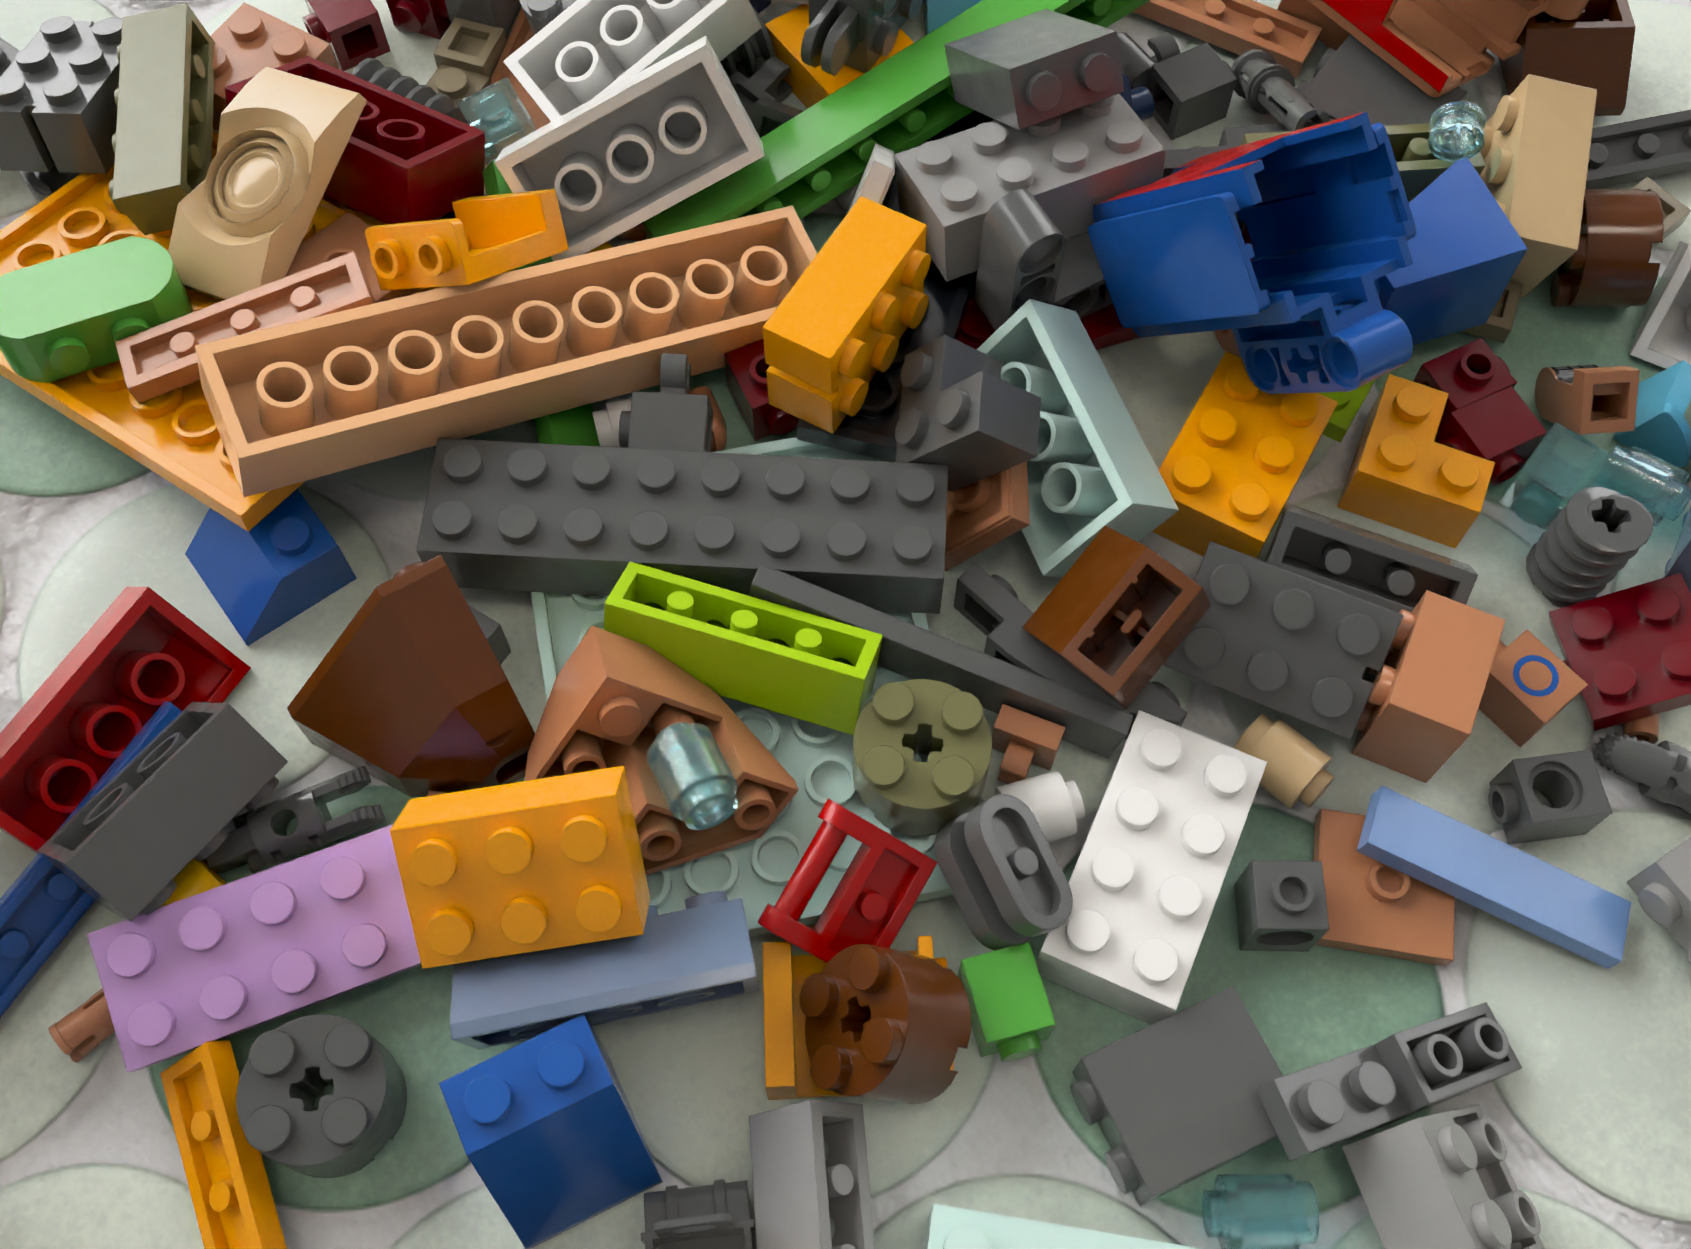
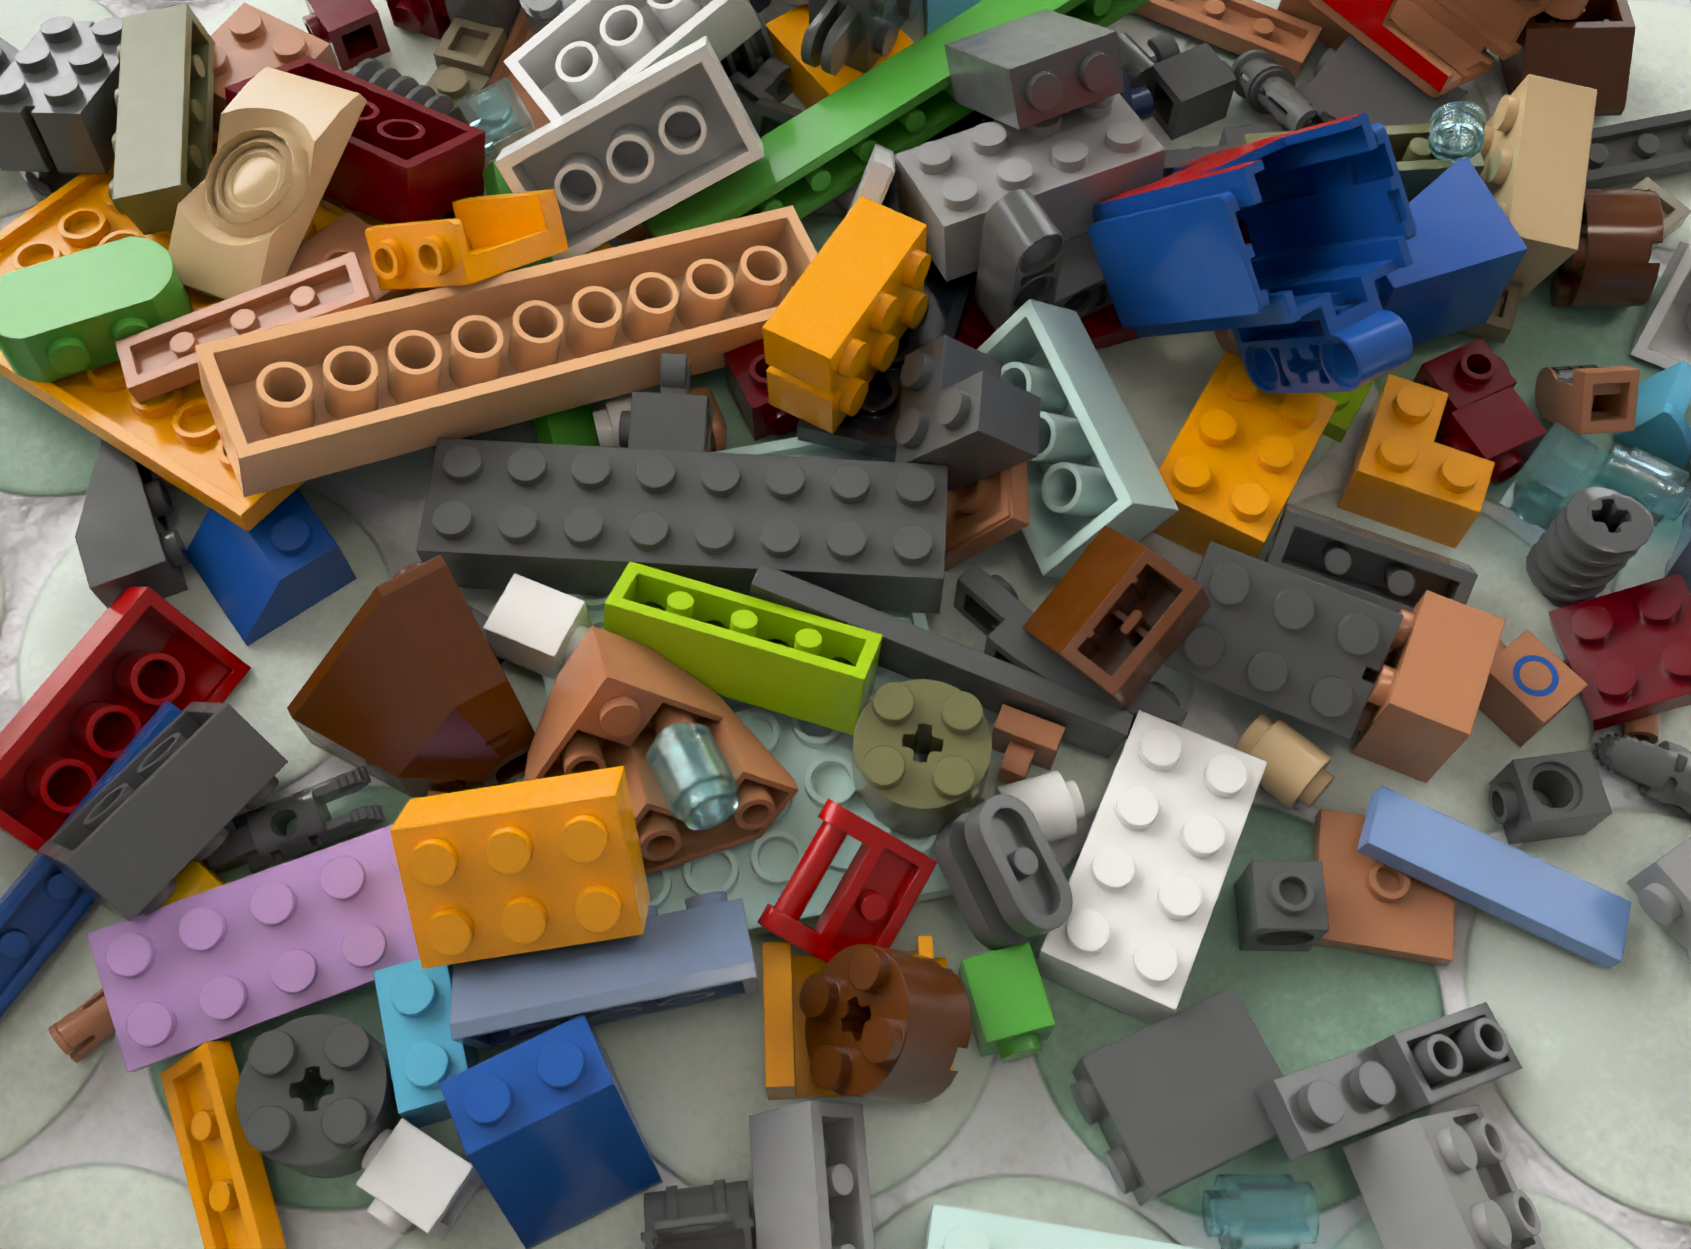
(126, 532): none -> dark grey slope
(417, 1181): none -> white brick
(418, 1038): none -> medium azure brick
(536, 626): none -> white brick

